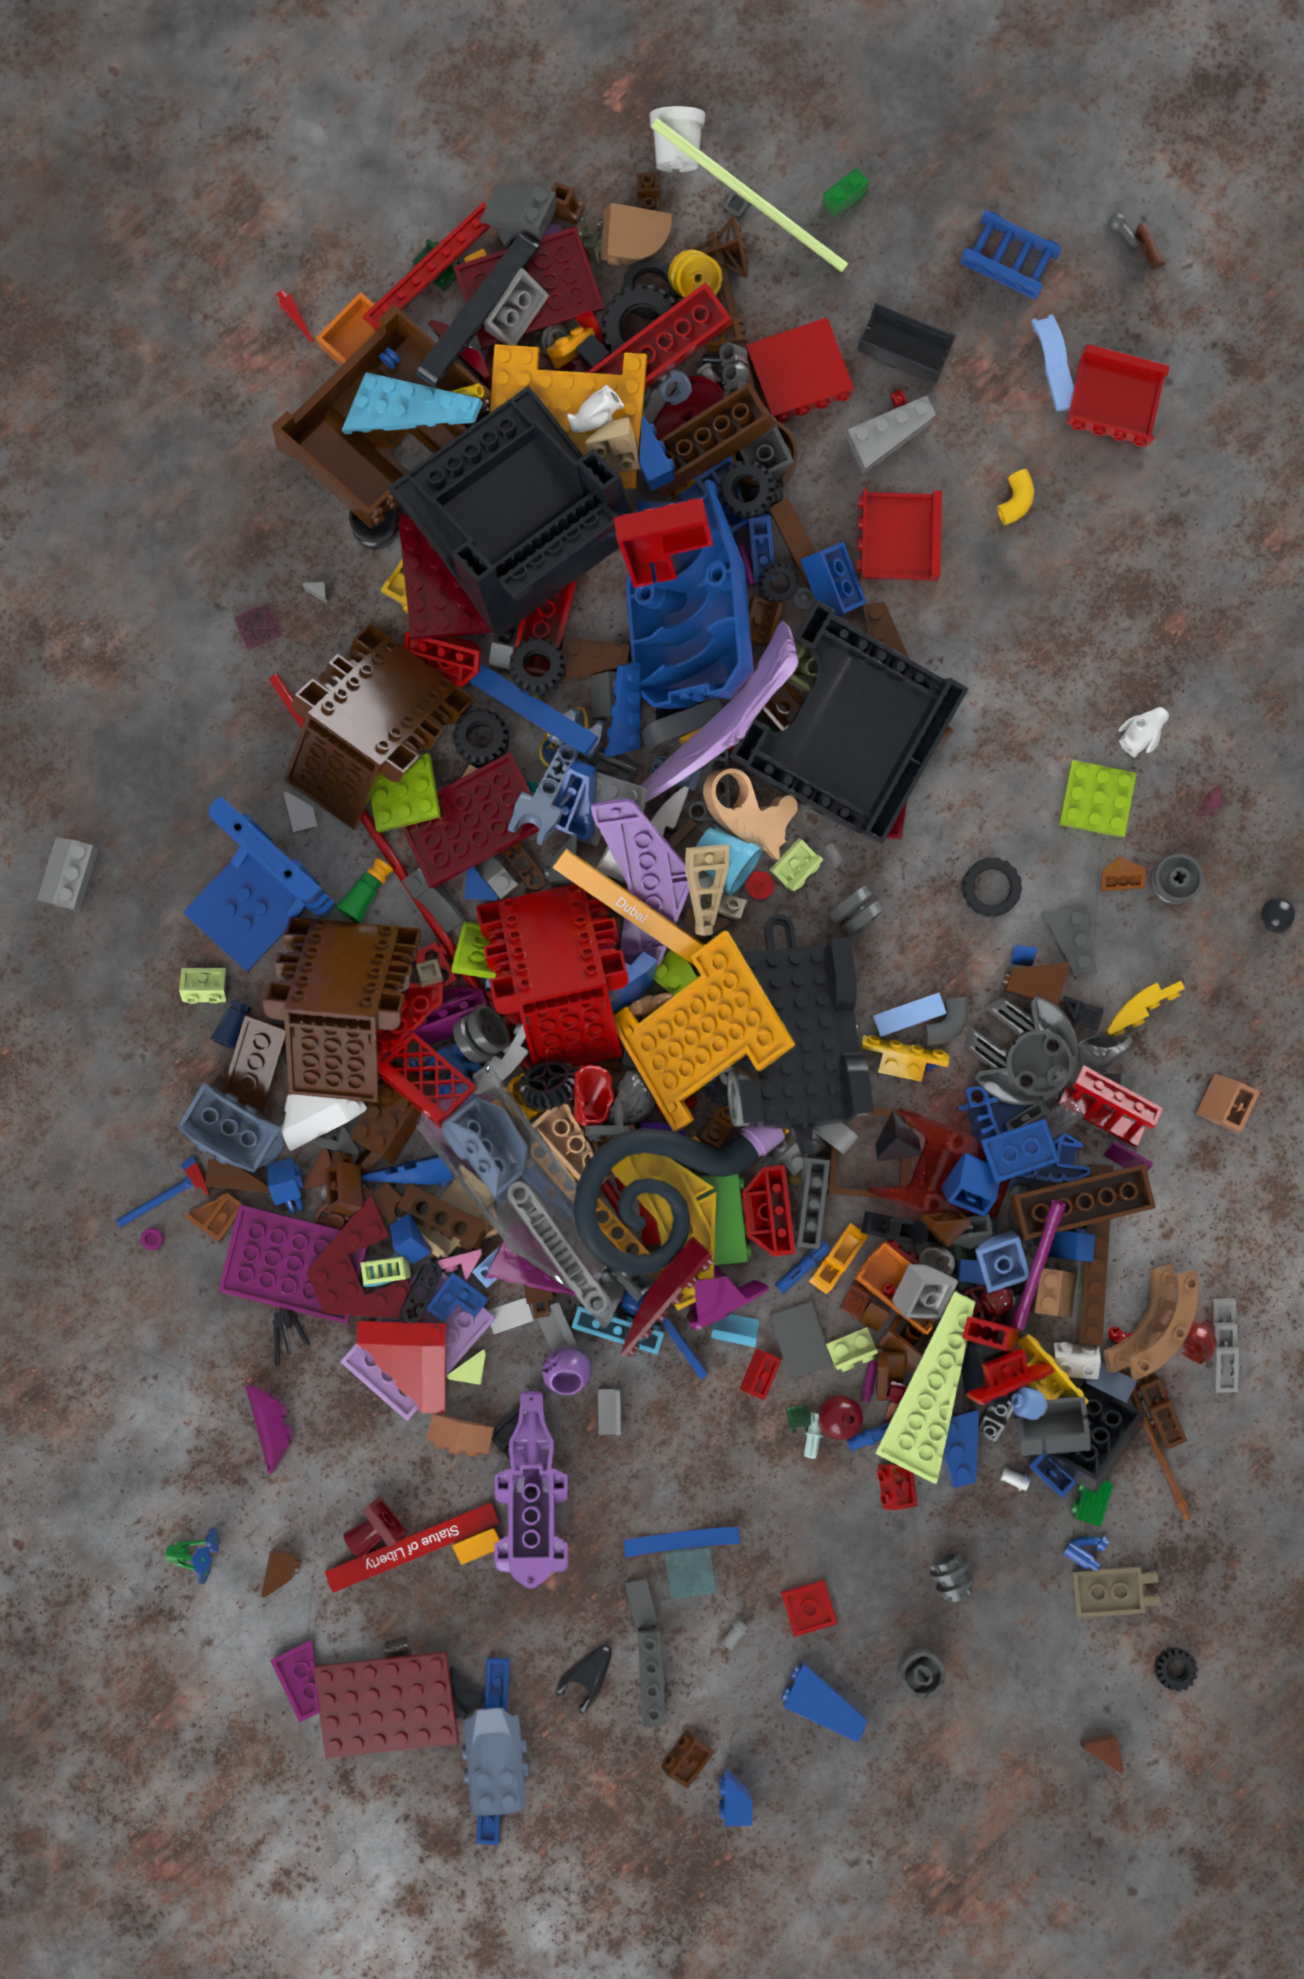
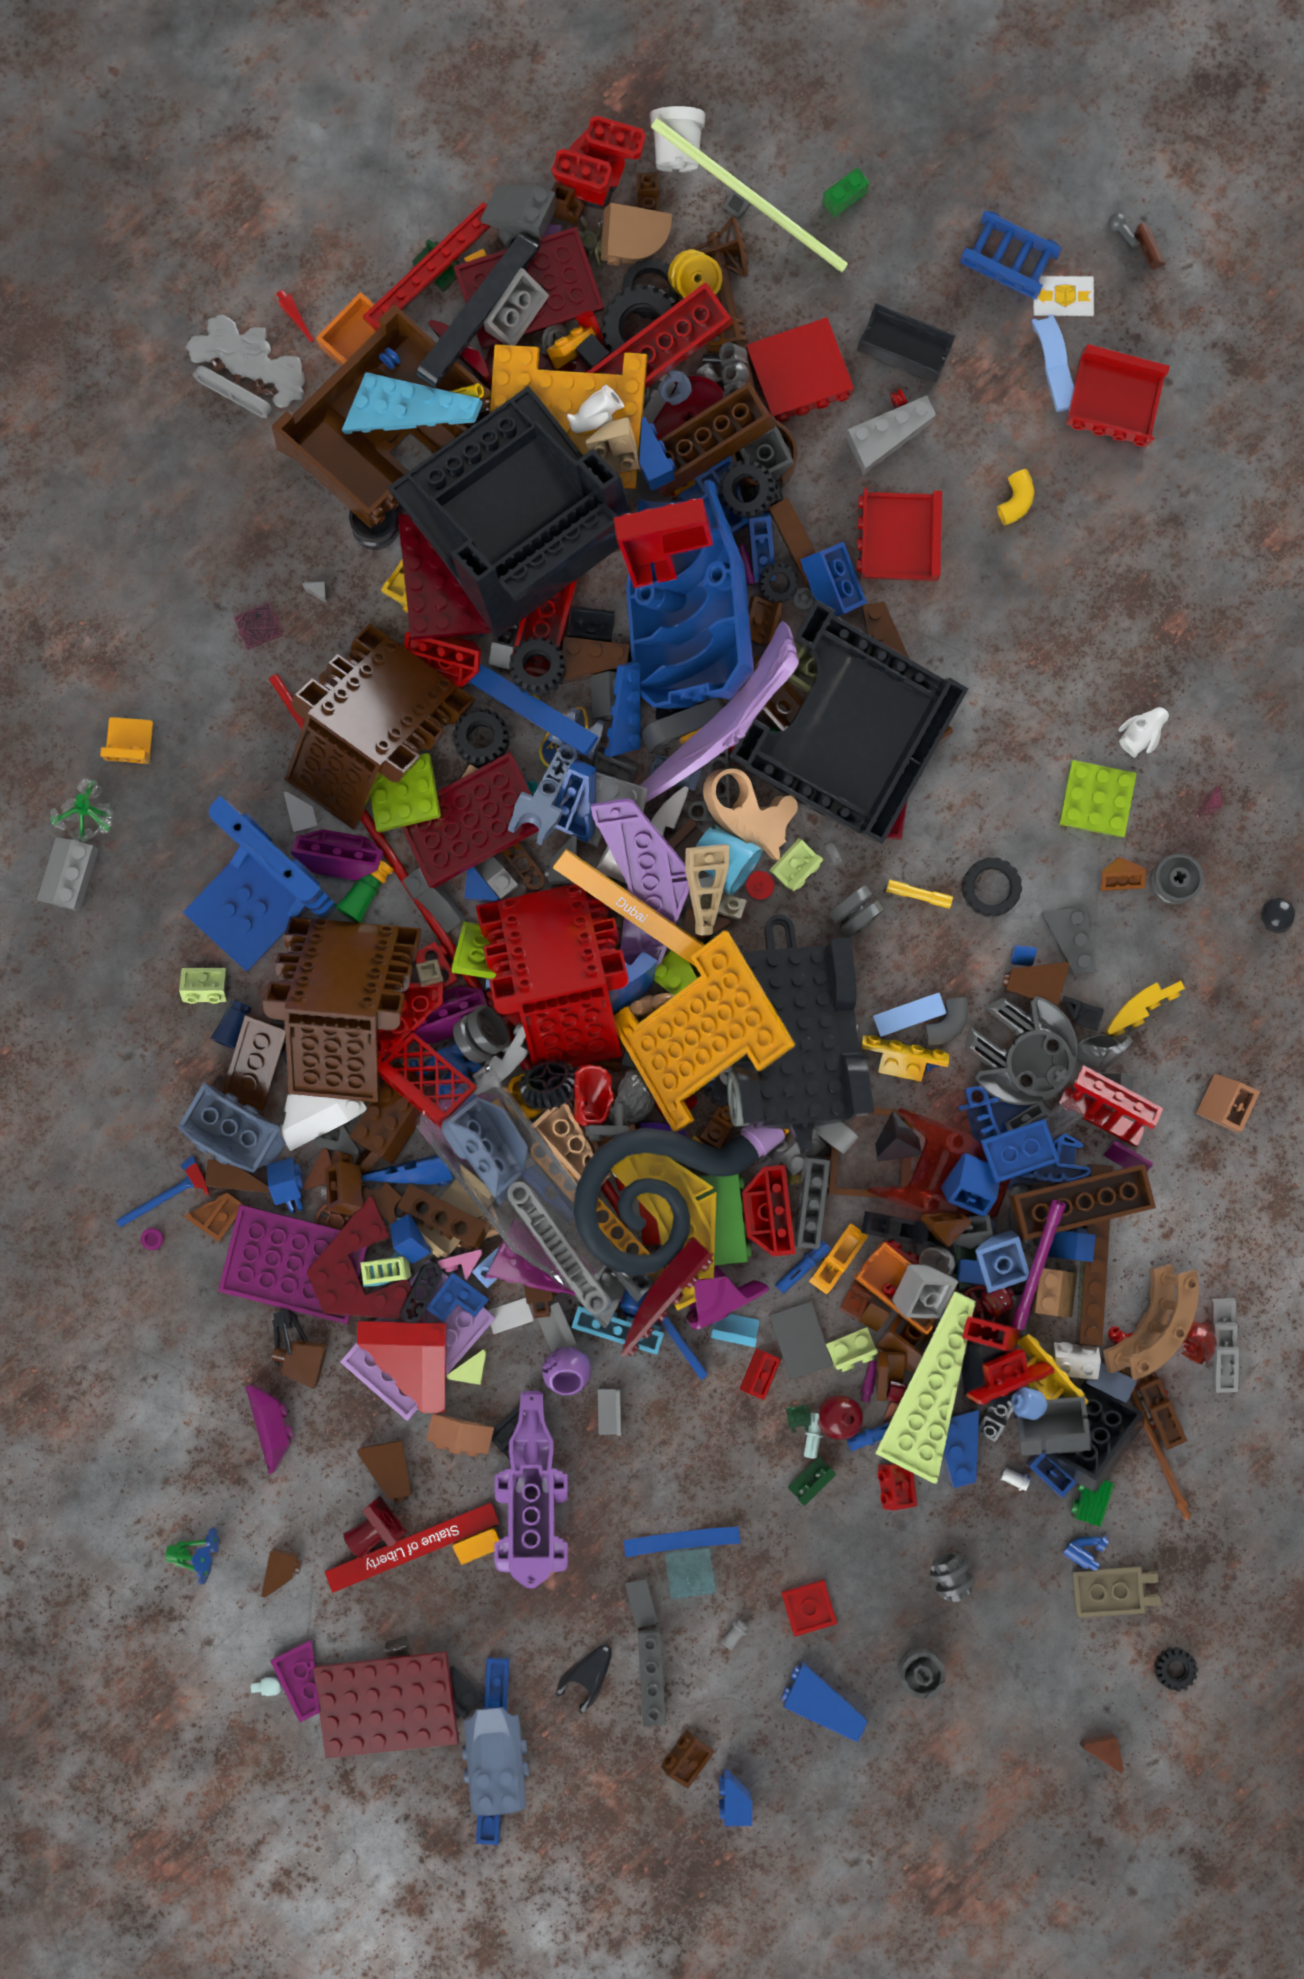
(81, 807): none -> clear plant
(128, 740): none -> light orange bracket
(245, 357): none -> light grey plant
(269, 1686): none -> light aqua cylinder
(304, 1363): none -> reddish brown torso
(337, 854): none -> magenta wedge
(389, 1468): none -> reddish brown slope
(591, 624): none -> black bracket
(597, 160): none -> red piece
(812, 1480): none -> dark green bracket
(905, 890): none -> yellow piece
(1065, 296): none -> white sticker

